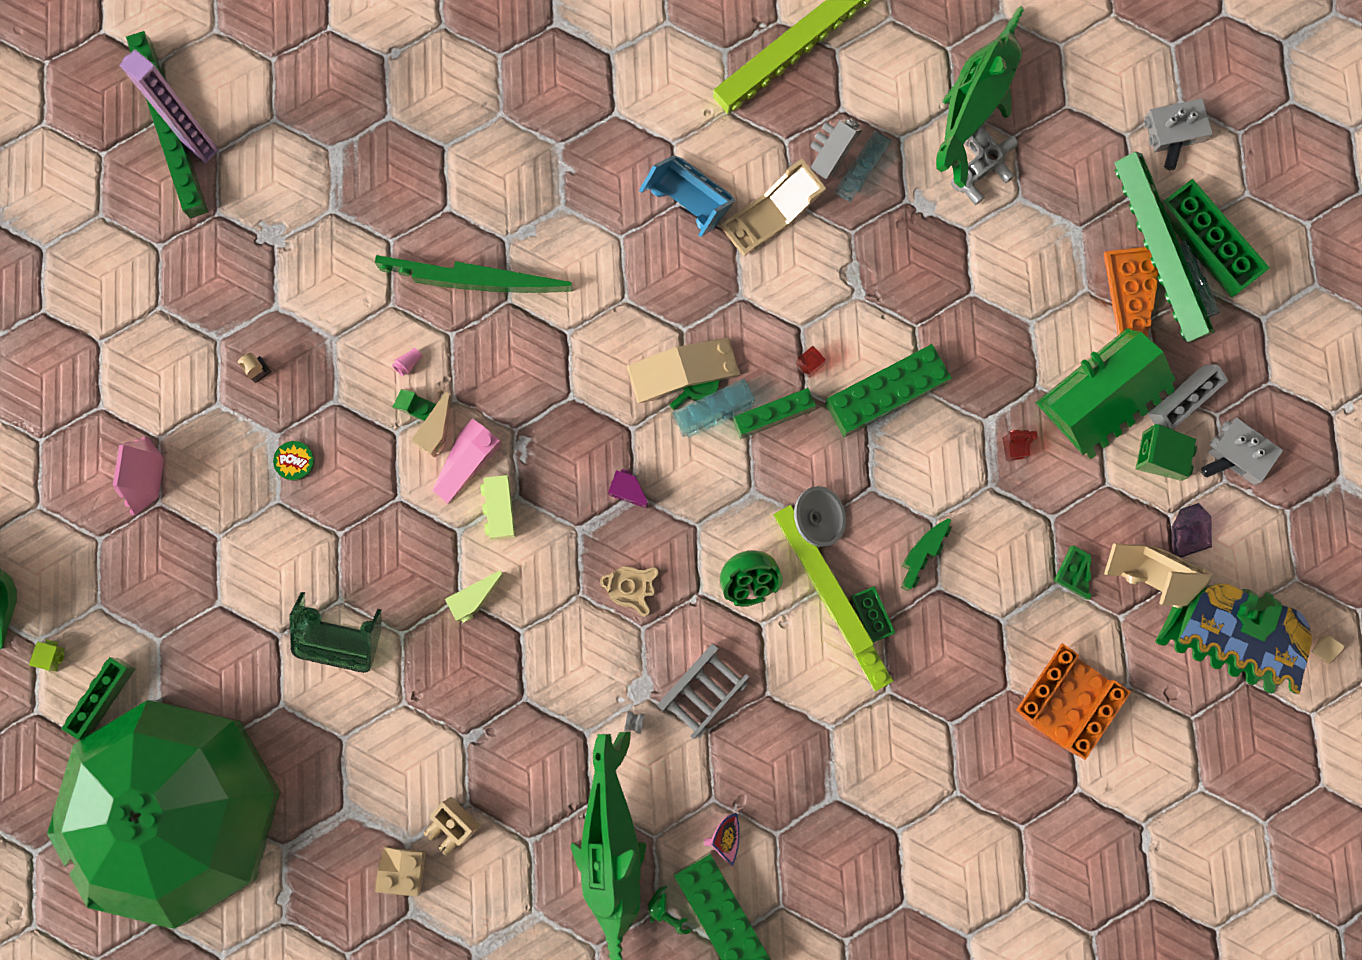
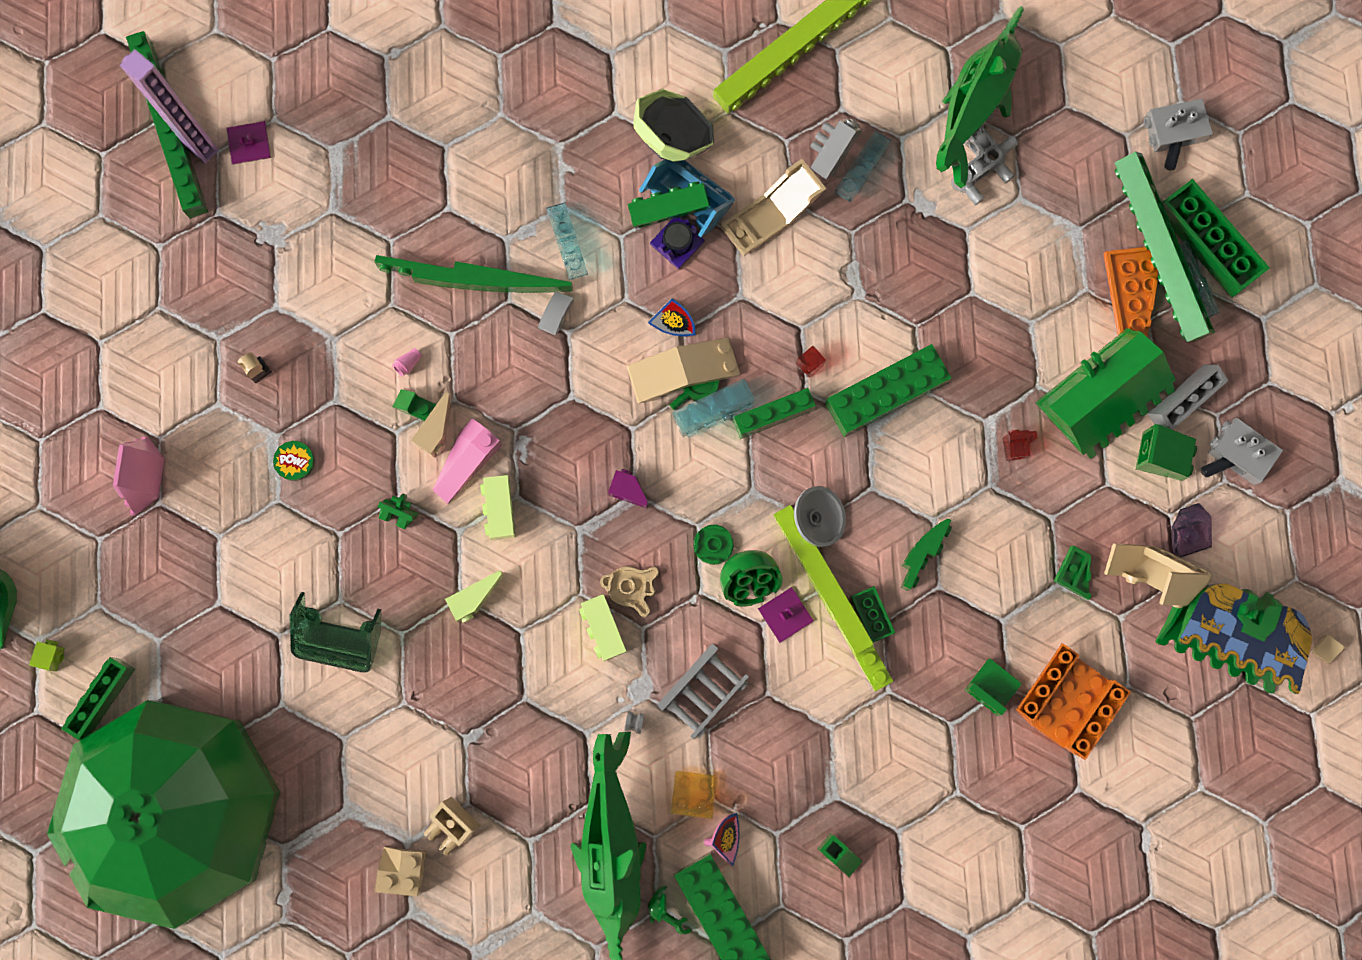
(248, 142): none -> magenta piece
(396, 507): none -> green hips
(555, 313): none -> light grey slope
(566, 241): none -> clear light blue slope
(602, 628): none -> yellowish green brick
(669, 205): none -> green brick
(672, 126): none -> dark grey rock
(673, 319): none -> shield
(677, 240): none -> piece
(693, 794): none -> clear yellow bracket
(713, 544): none -> green tile
(785, 614): none -> magenta piece
(839, 855): none -> green slope
(993, 687): none -> green bracket

